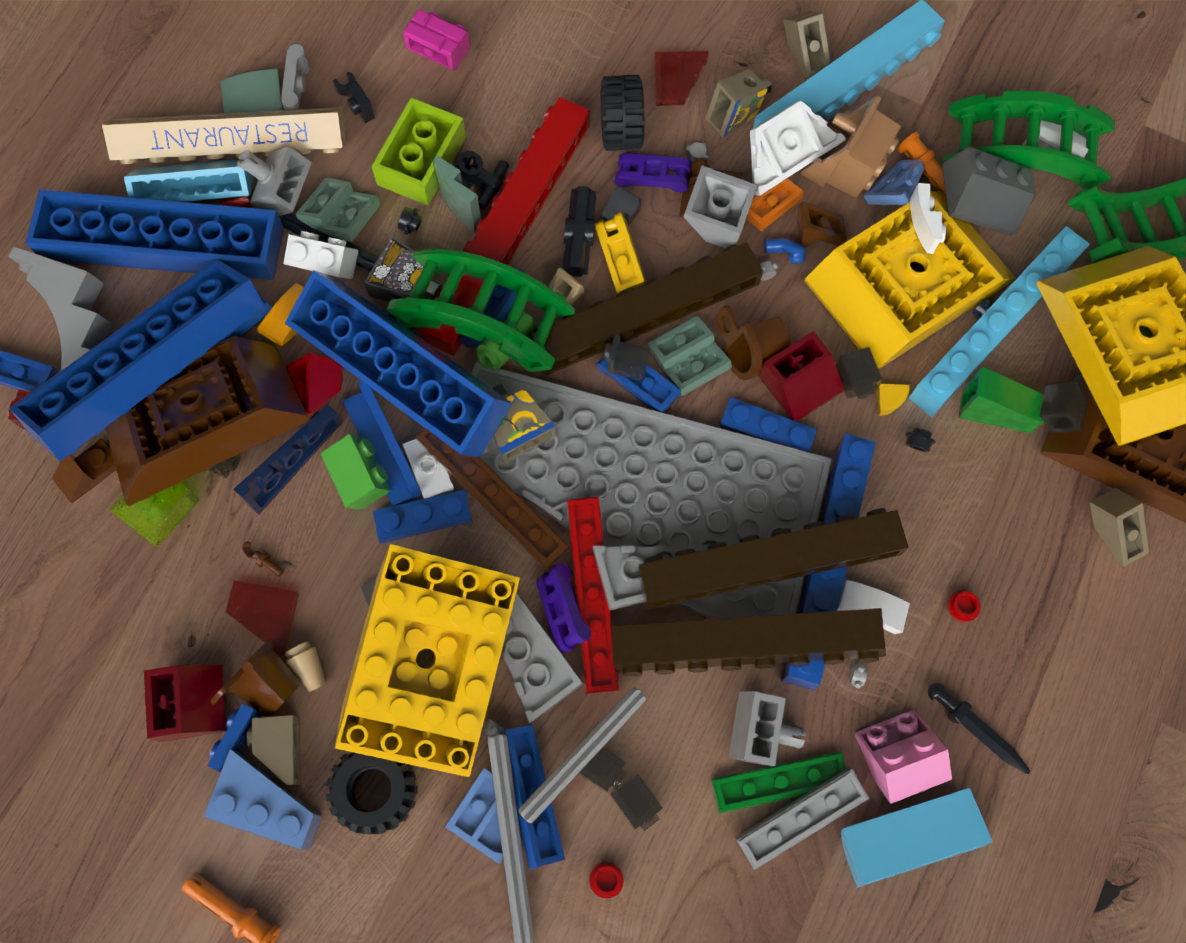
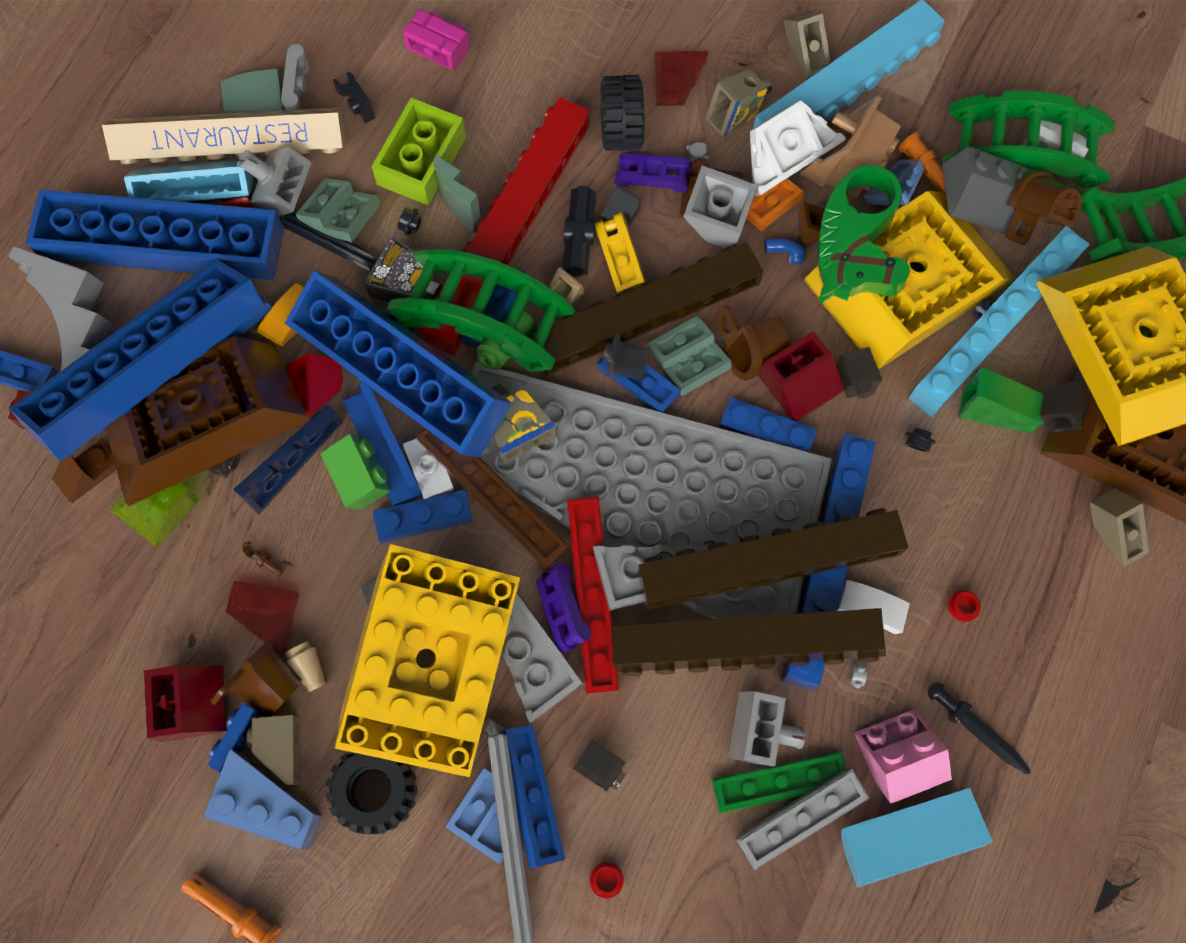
(328, 258): white brick -> none
(480, 177): black piece -> none
(582, 755): light grey axle -> none
(637, 803): clear smoke brick -> none
(769, 270): light grey piece -> none
(845, 247): none -> green animal
(891, 397): yellow tile -> none
(925, 220): white slope -> none
(1043, 199): none -> reddish brown container

